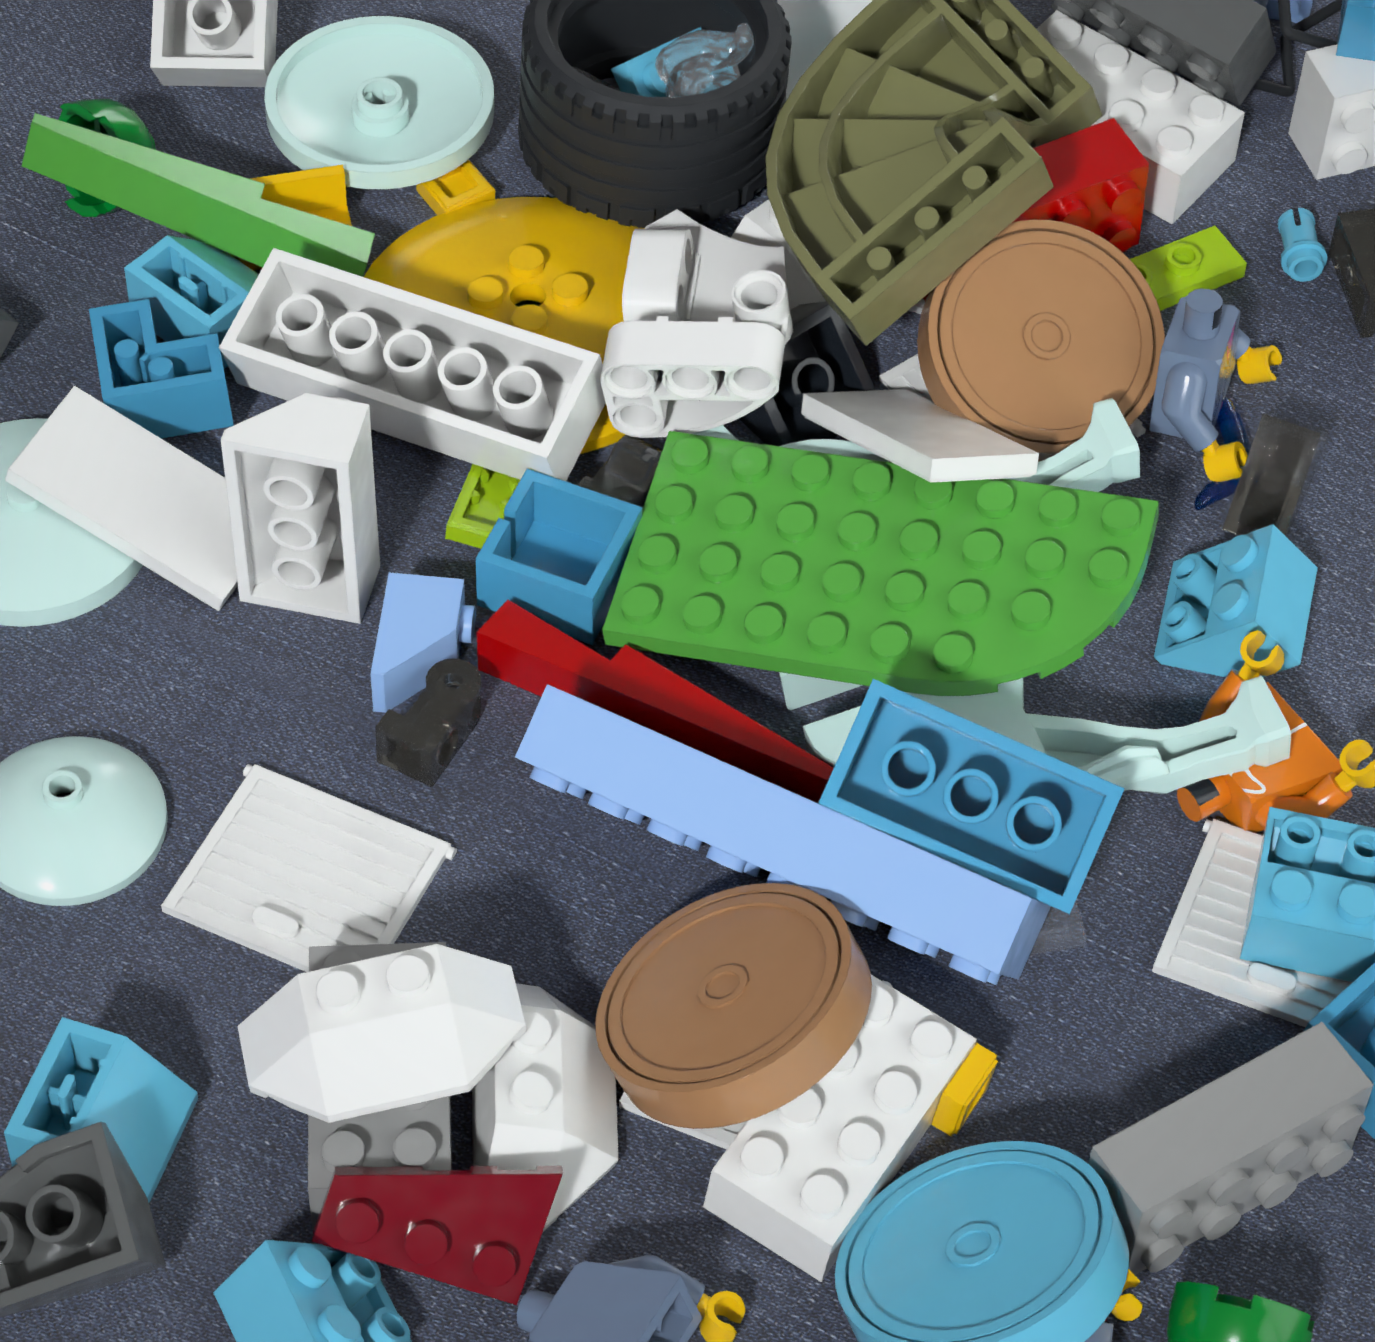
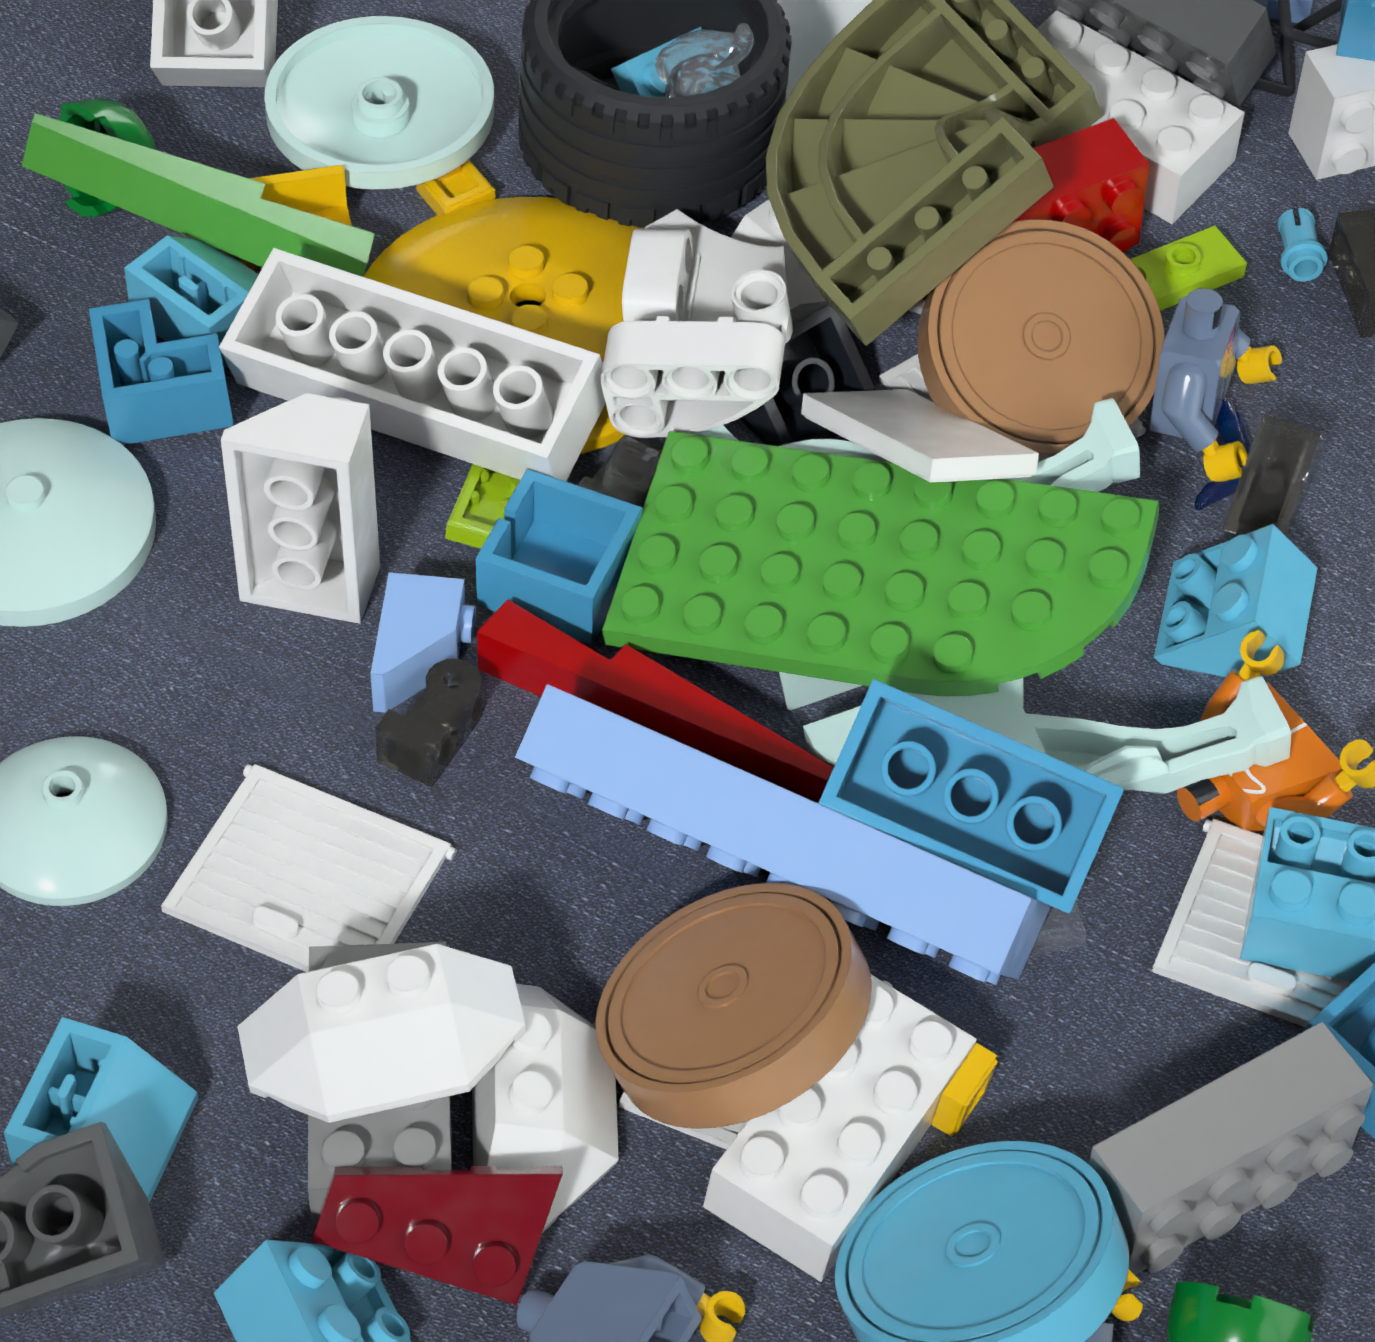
(133, 494): white tile -> none

